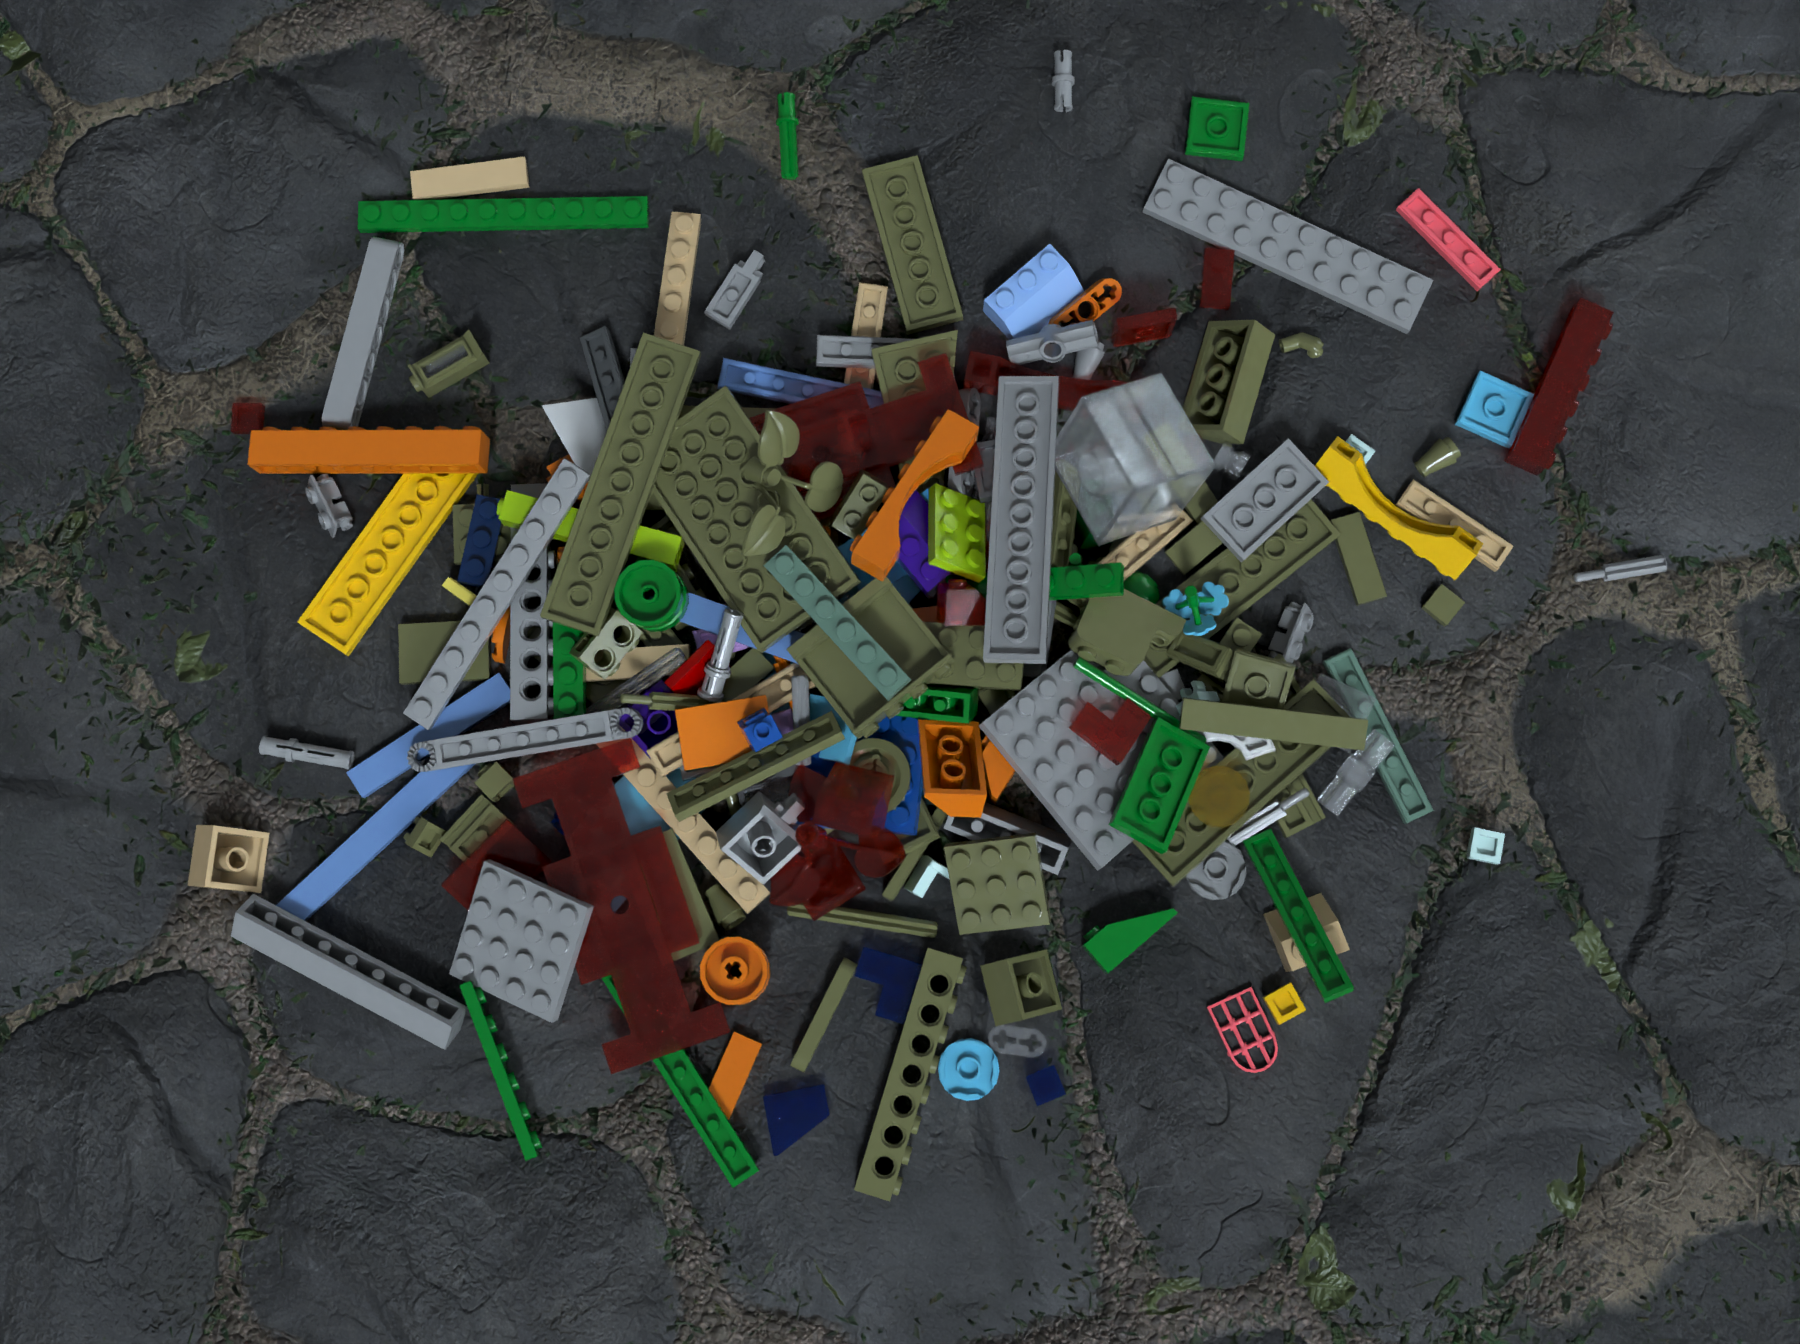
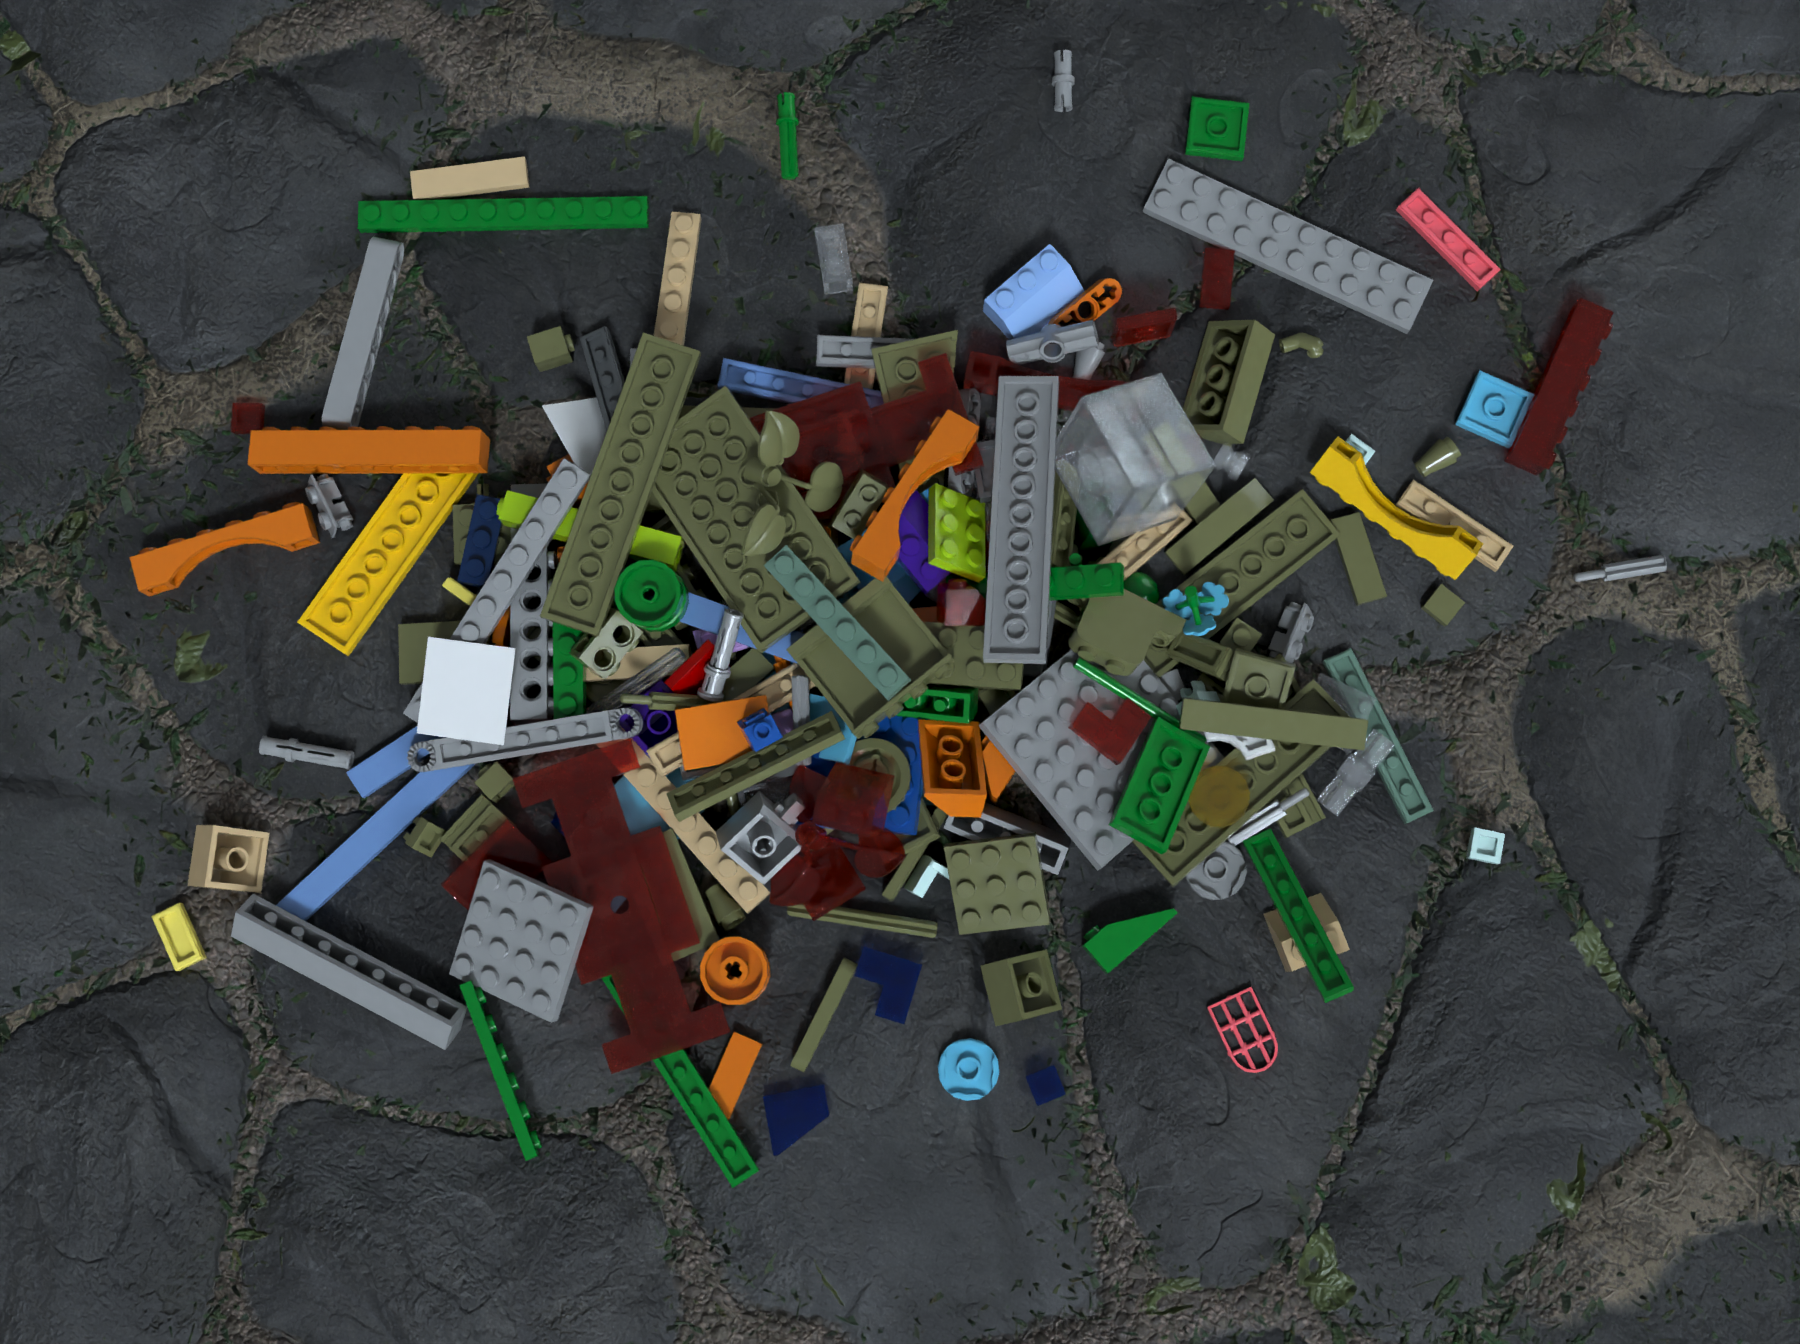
(168, 566): none -> orange arch
(179, 936): none -> light yellow tile
(447, 365): olive window -> none
(466, 690): none -> white sticker
(551, 348): none -> olive brick
(736, 290): light grey hinge -> none
(833, 259): none -> clear brick
(870, 1180): olive brick -> none
(912, 245): olive plate -> none
(1016, 1049): clear beam -> none
(1264, 500): light grey plate -> none
(1284, 1003): yellow plate -> none

